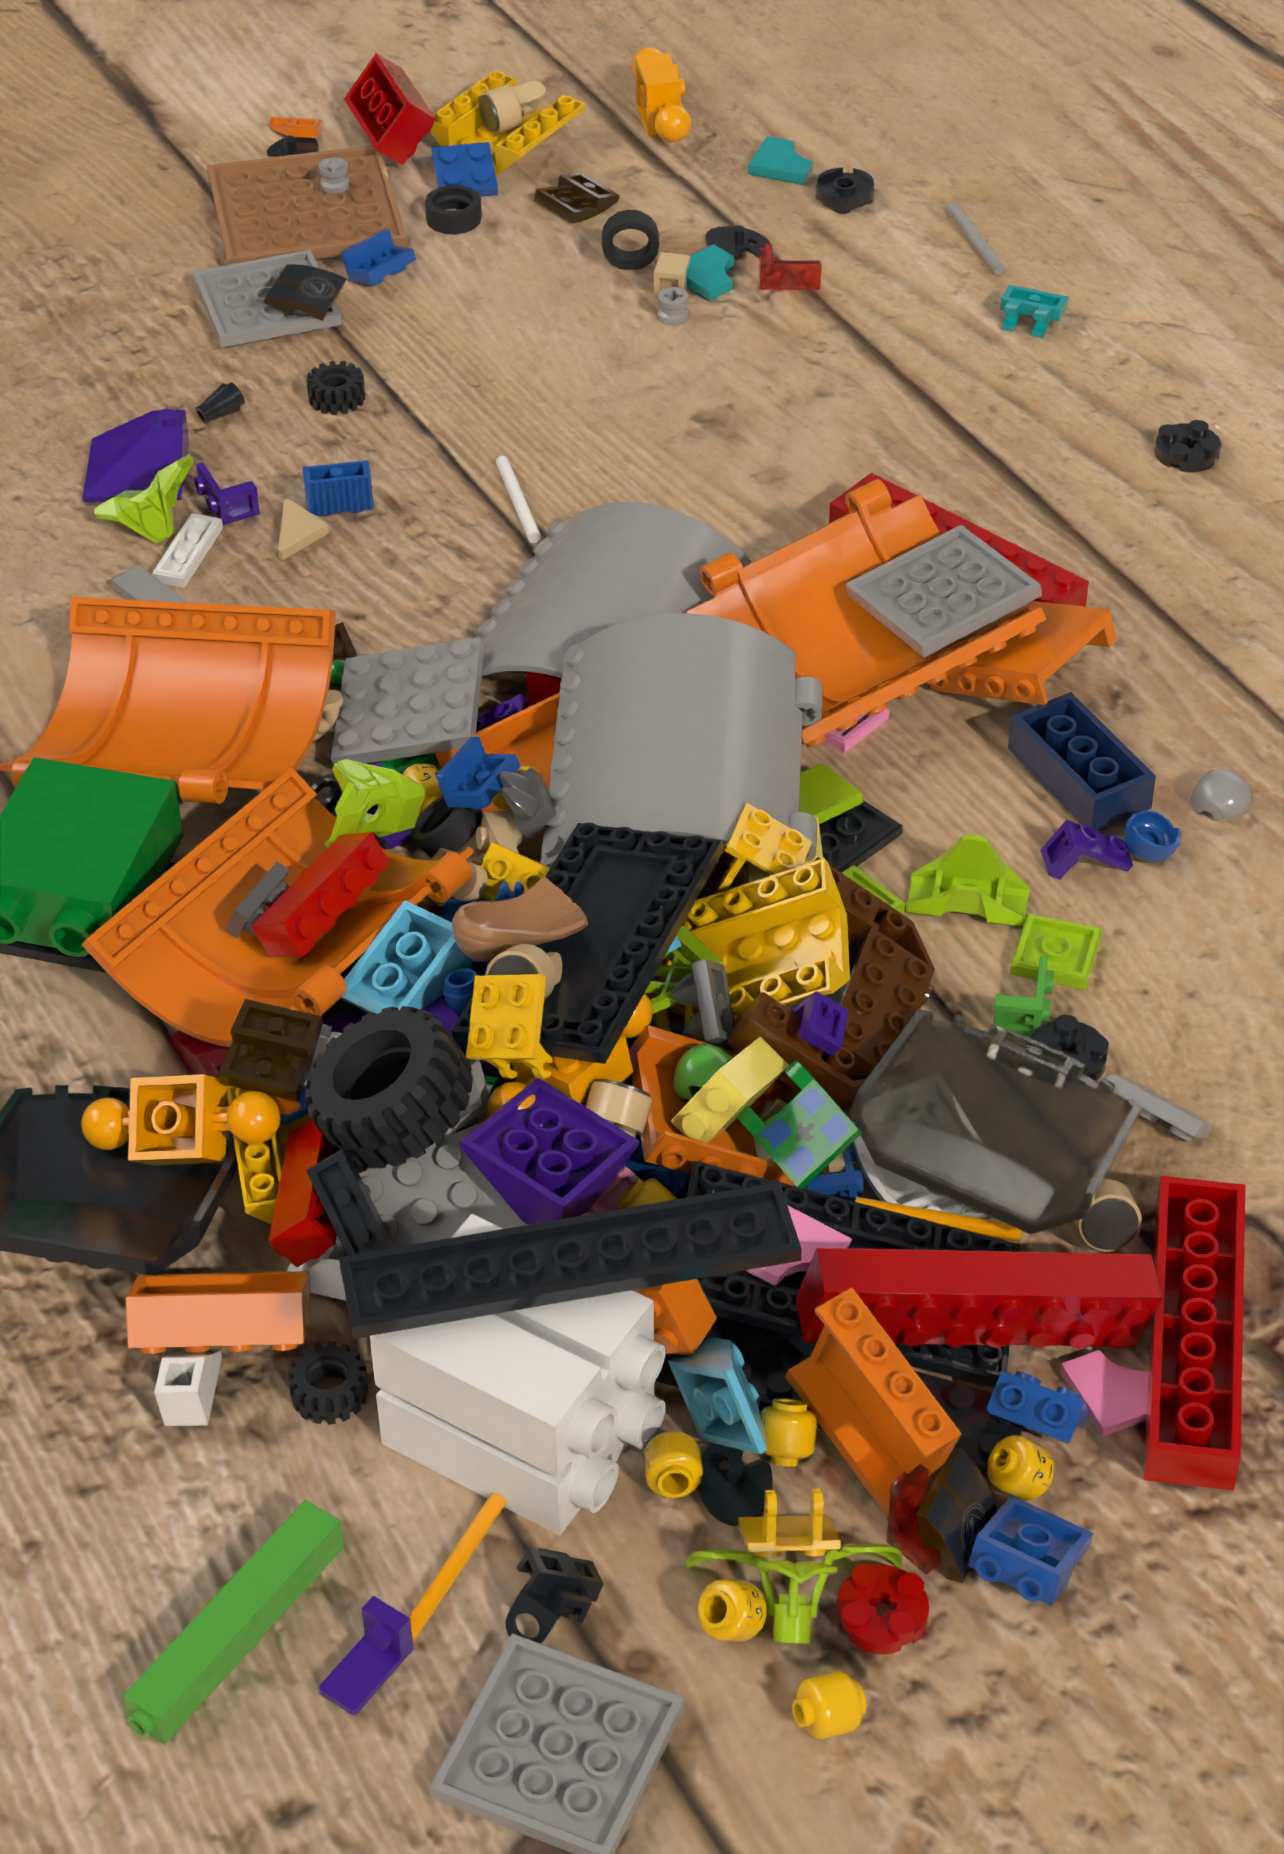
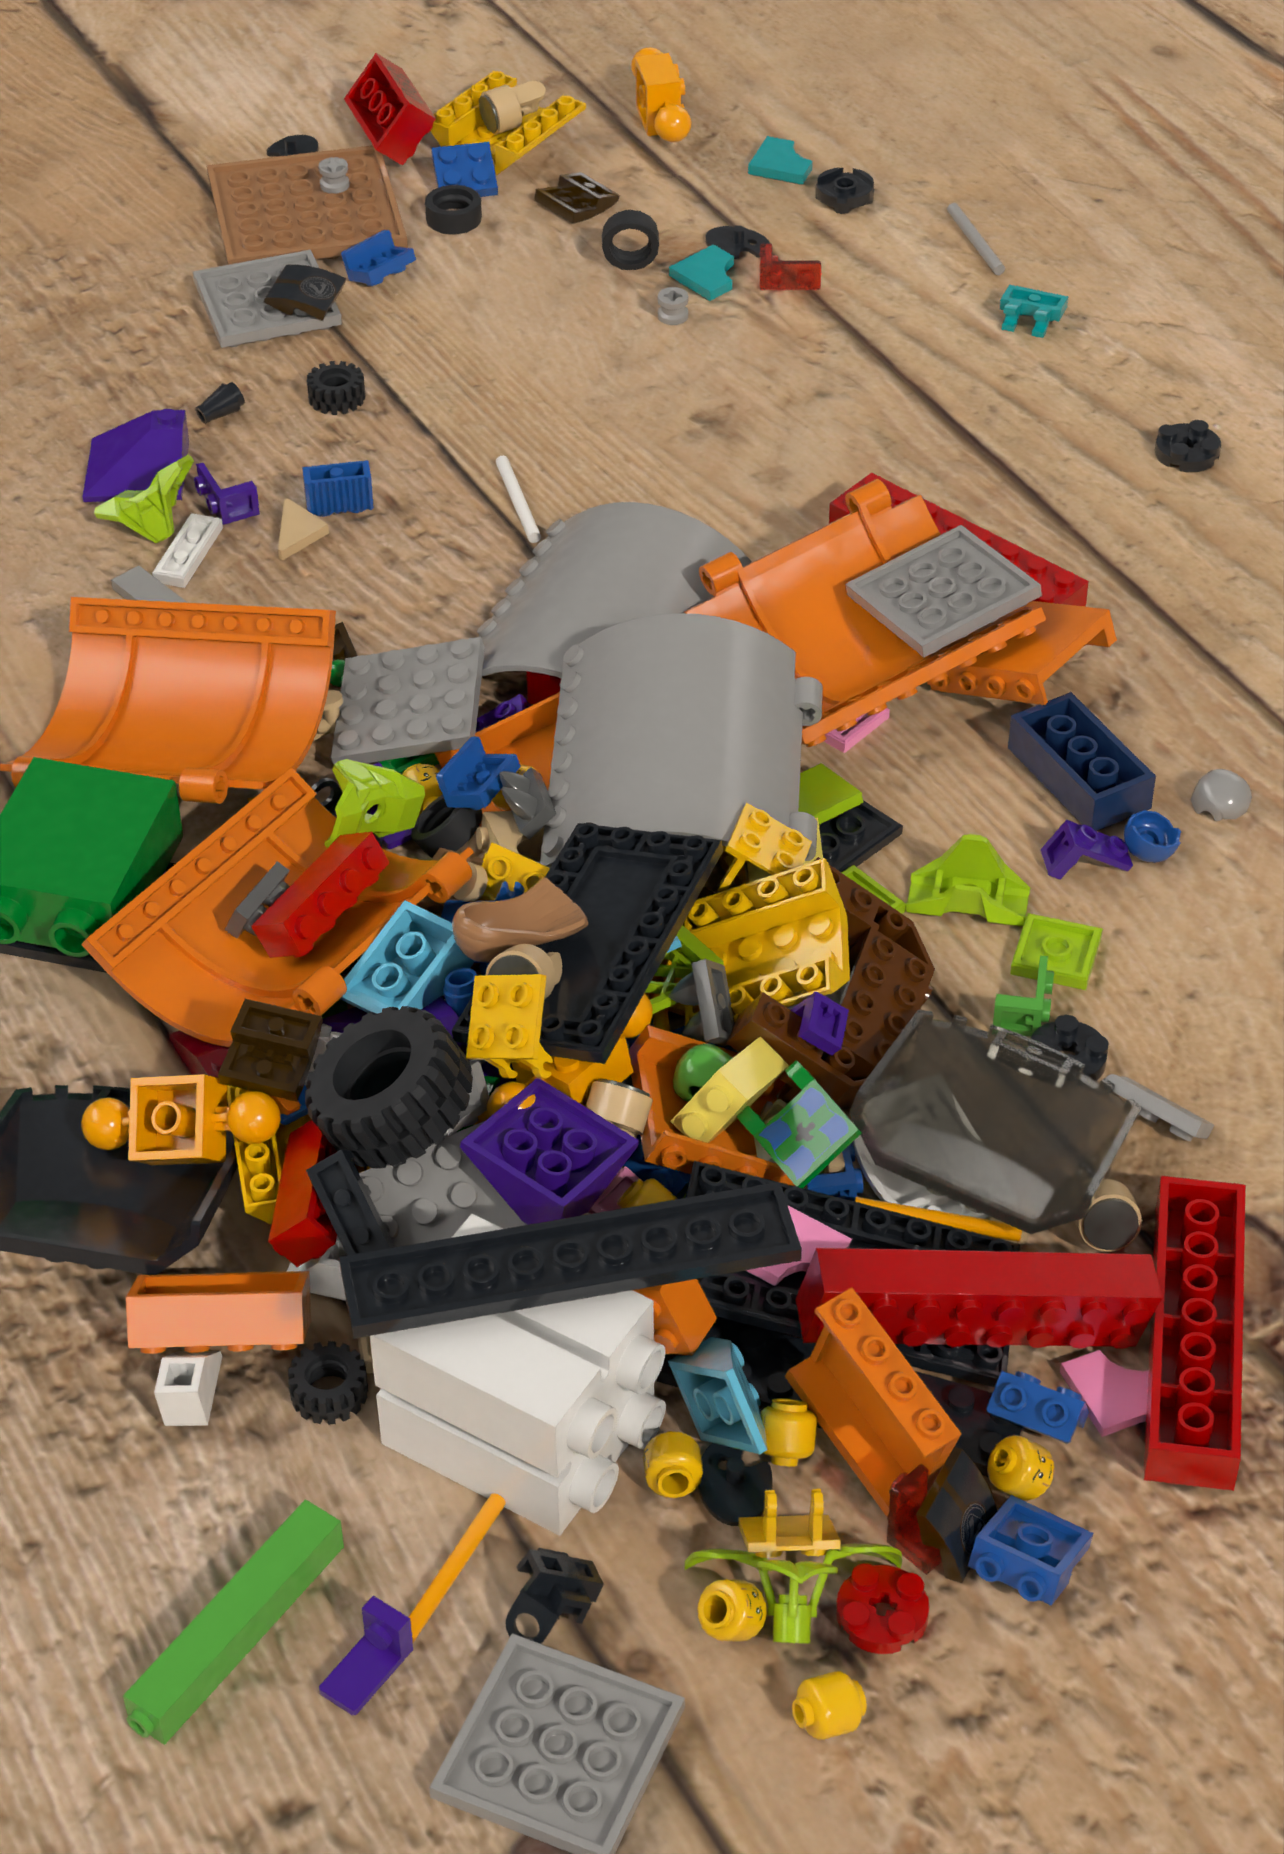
(297, 126): orange tile -> none
(670, 271): tan panel -> none

